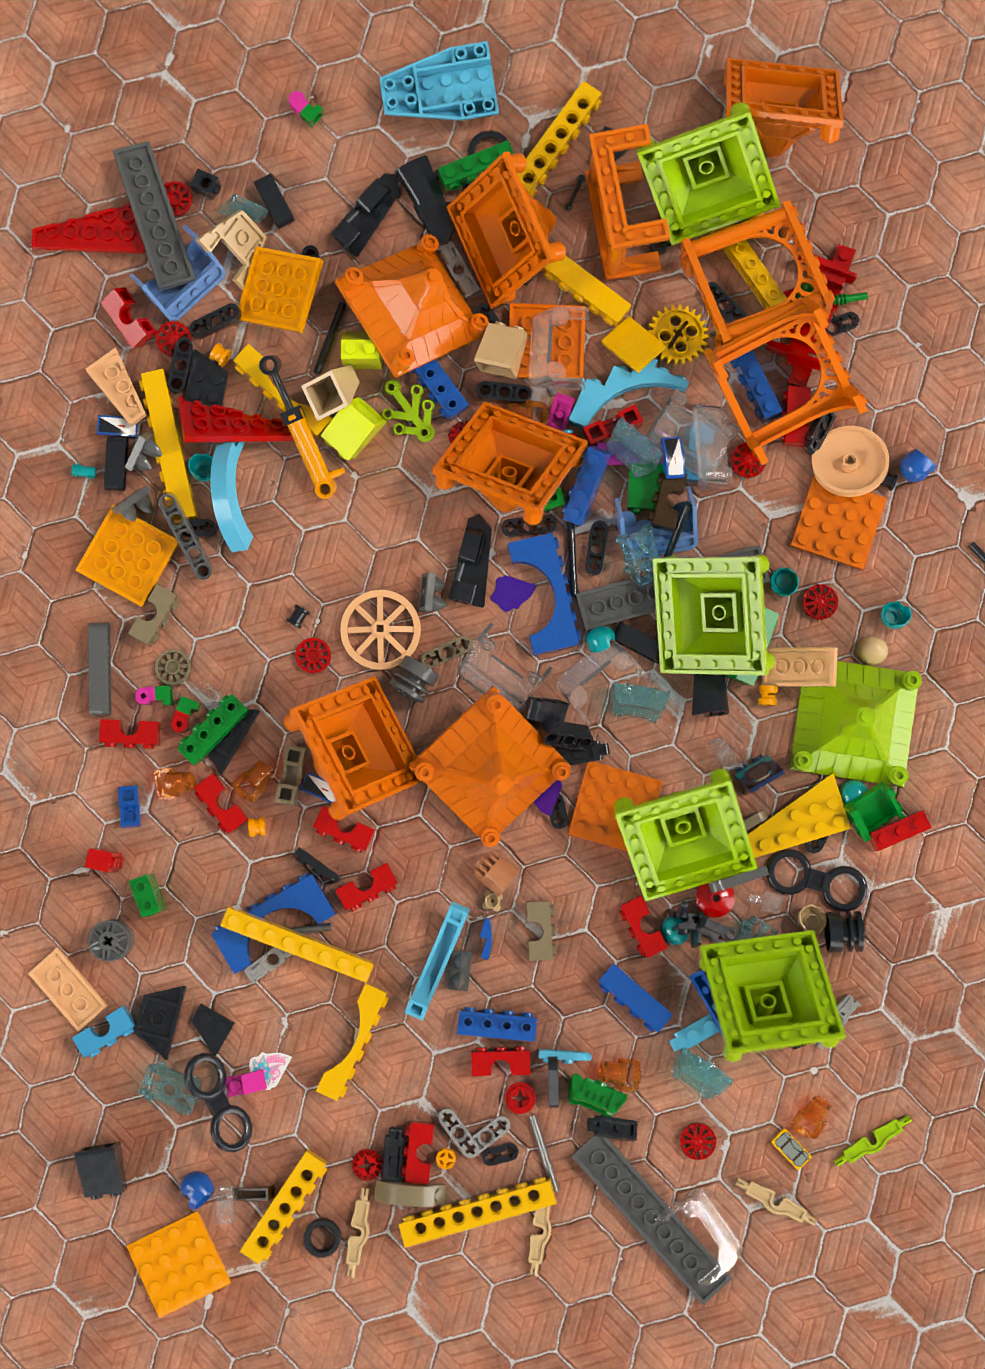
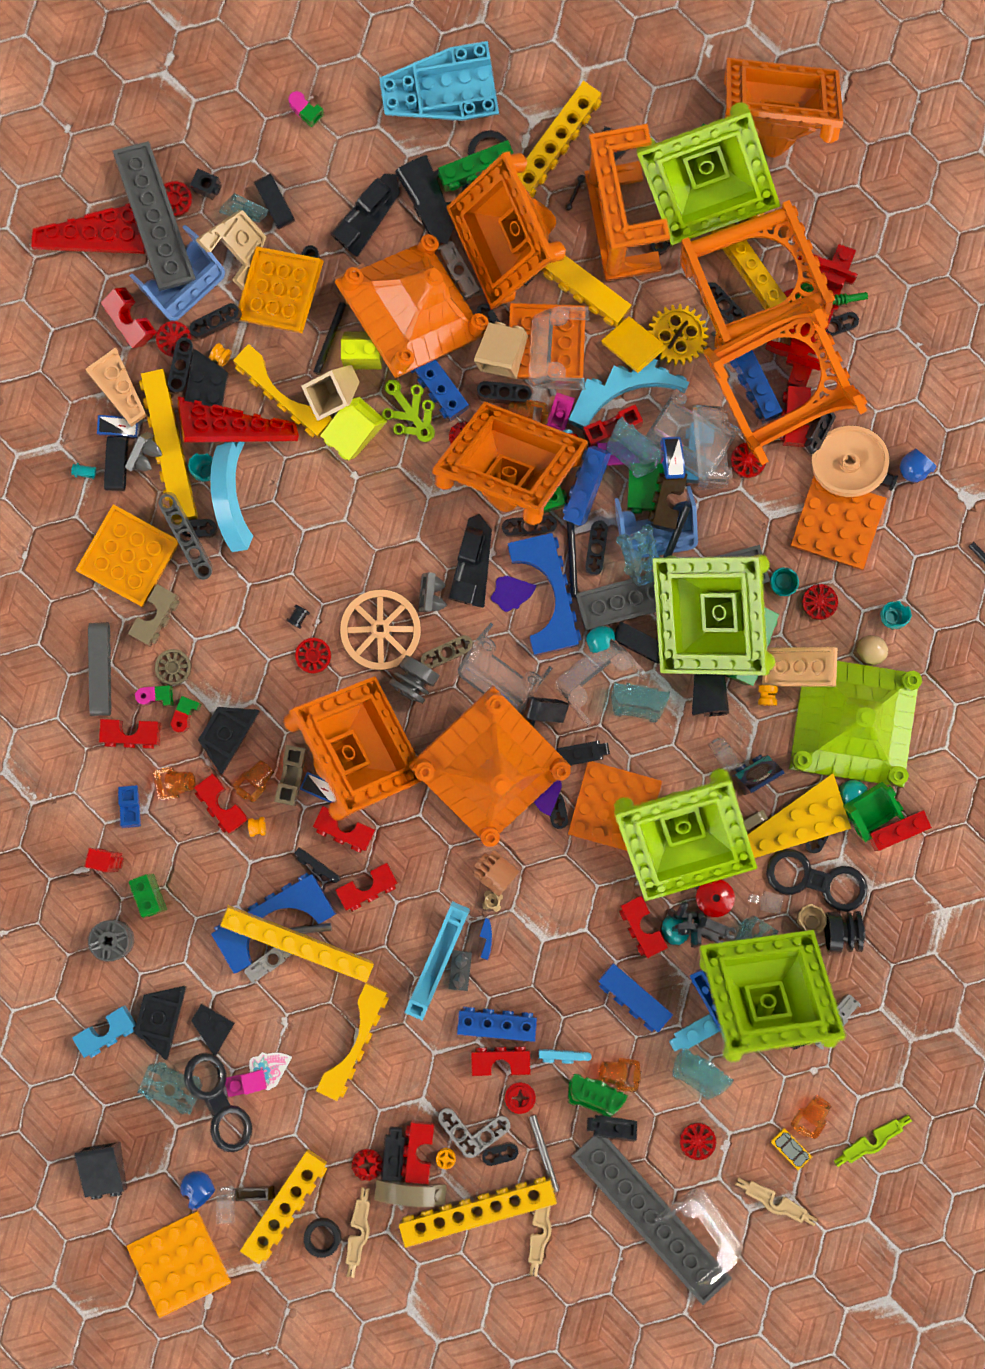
(68, 989): light nougat tile -> none
(140, 499): dark grey tile -> none
(213, 729): green brick -> none
(303, 438): light orange piece -> none
(542, 948): dark tan arch -> none
(553, 1089): black beam -> none
(566, 735): black beam -> none
(738, 879): dark grey beam -> none

